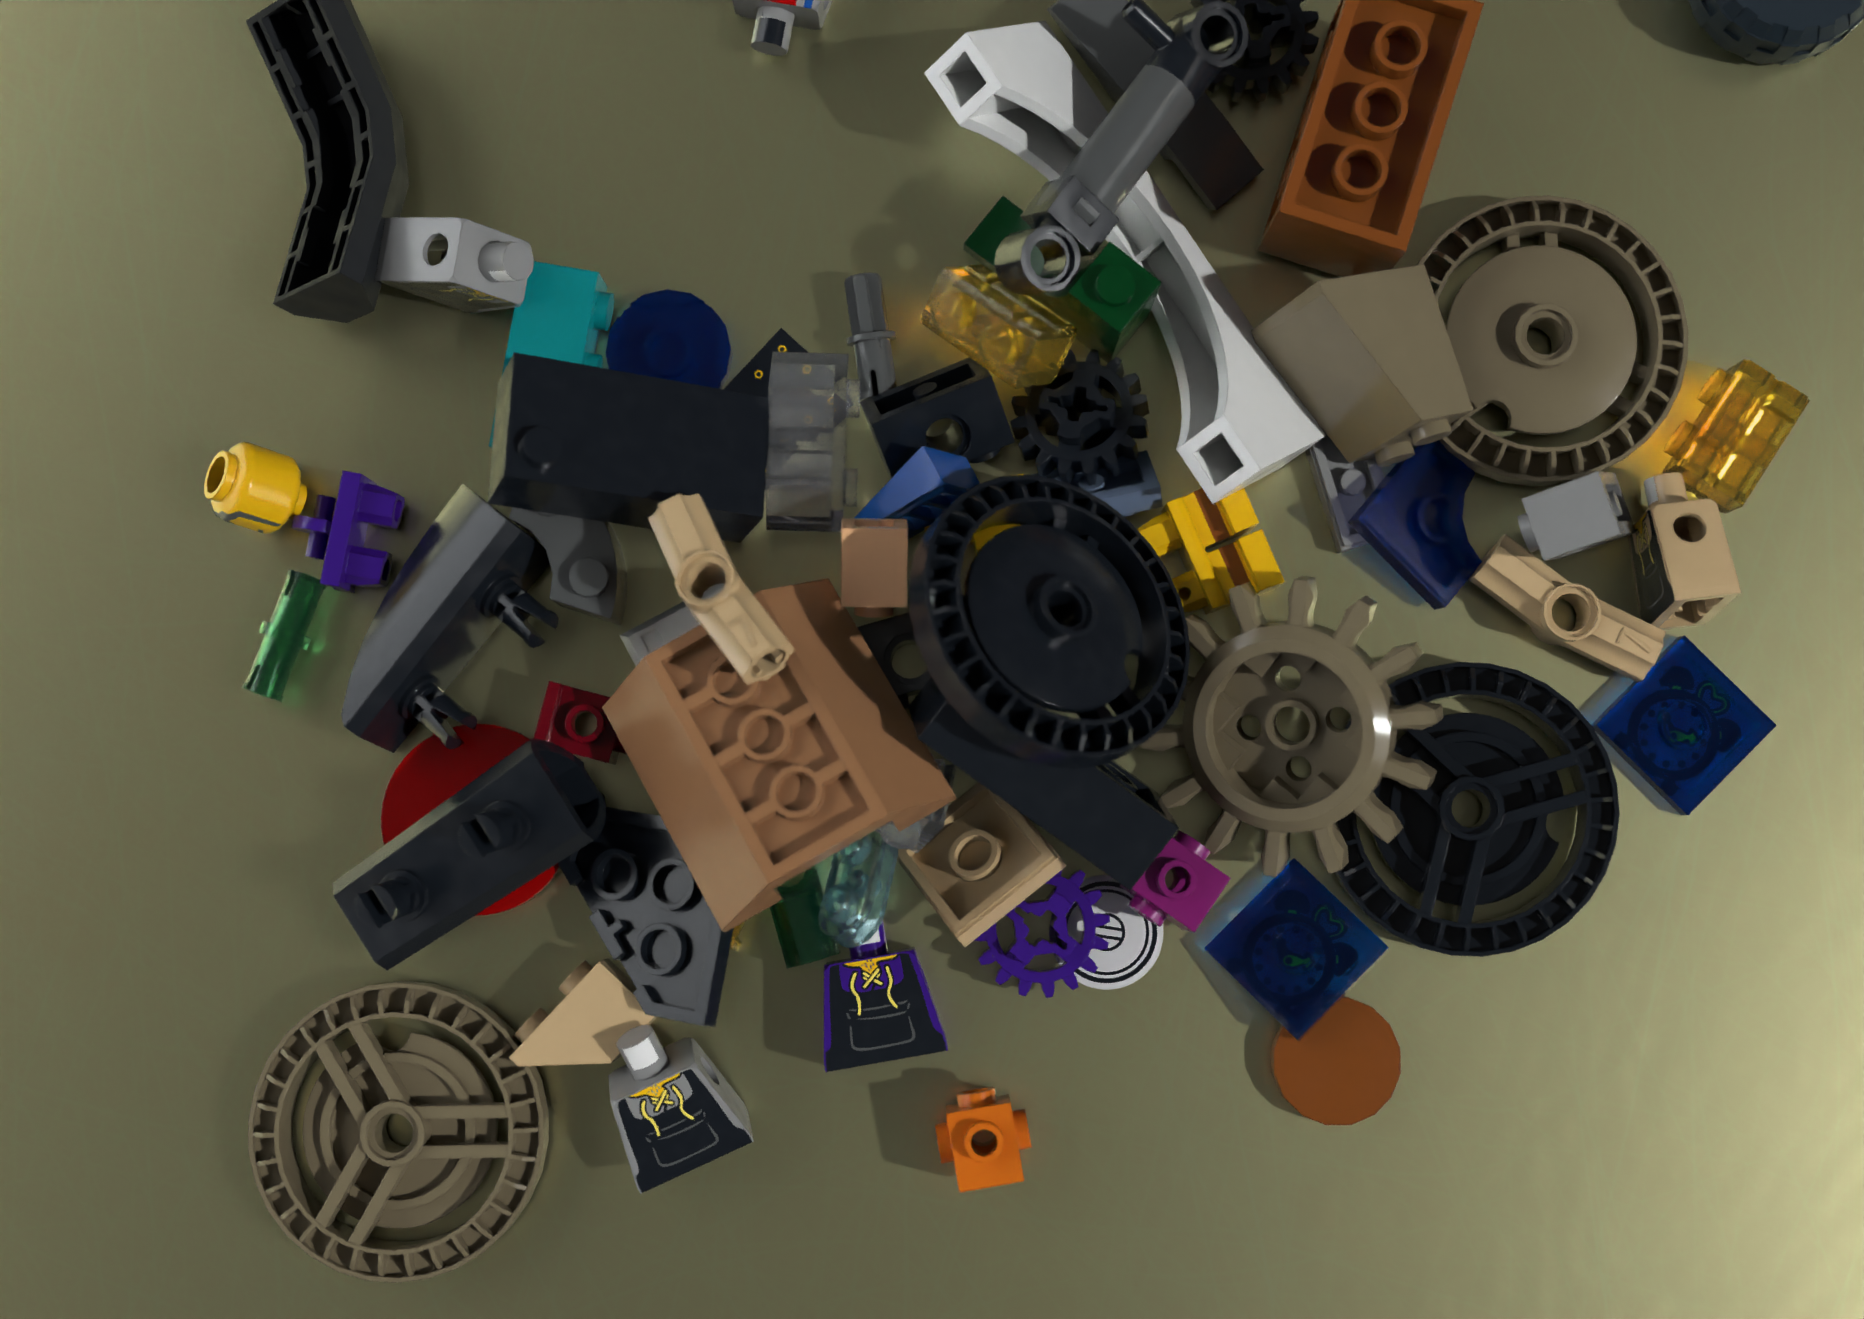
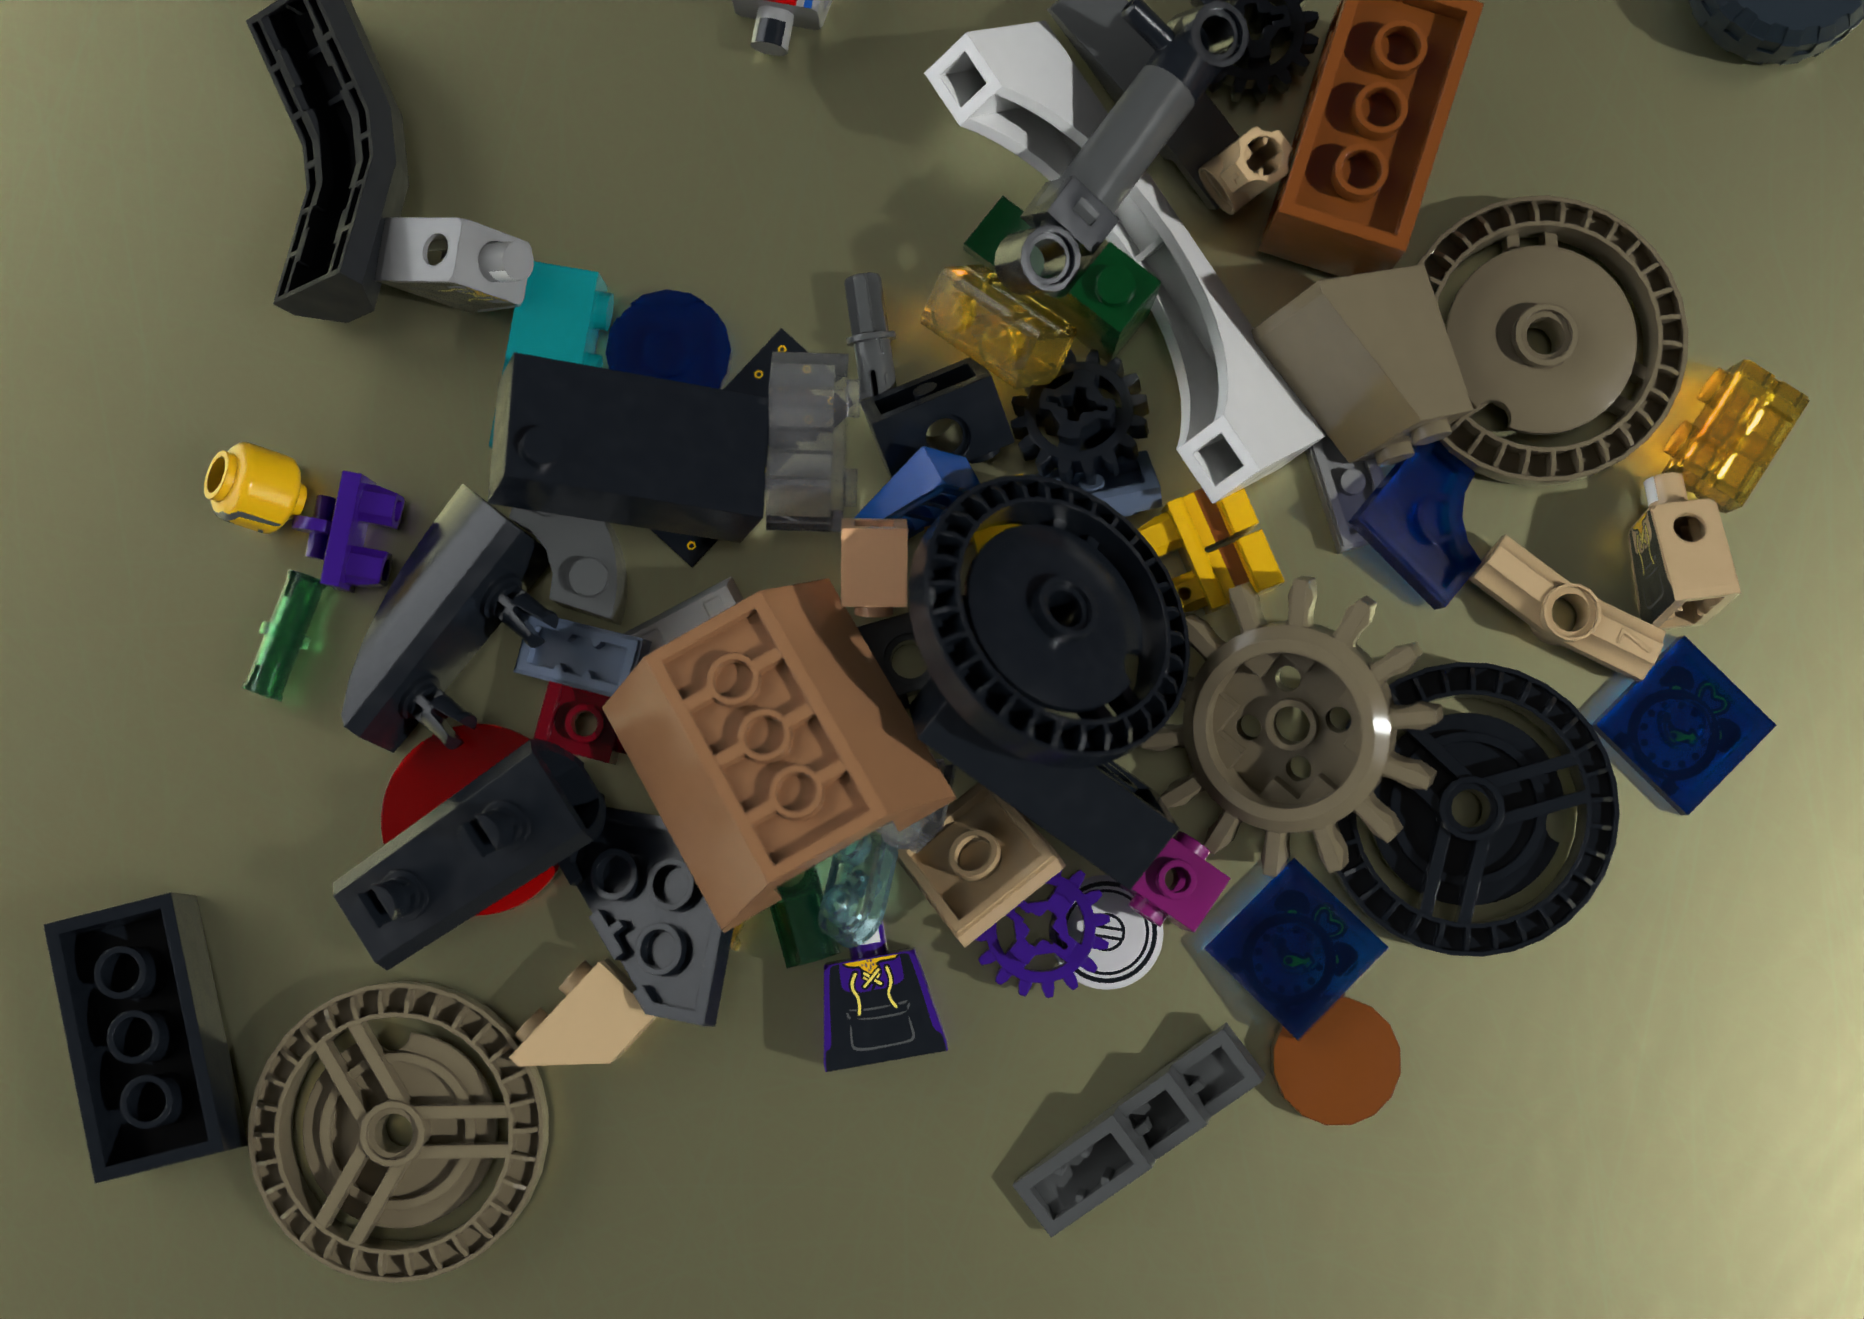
(145, 1035): none -> black brick
(581, 656): none -> sand blue plate
(673, 1108): torso -> none
(732, 616): tan piece -> none
(990, 1162): orange brick -> none
(1138, 1130): none -> dark grey slope
(1246, 168): none -> tan piece
(1575, 516): light grey brick -> none

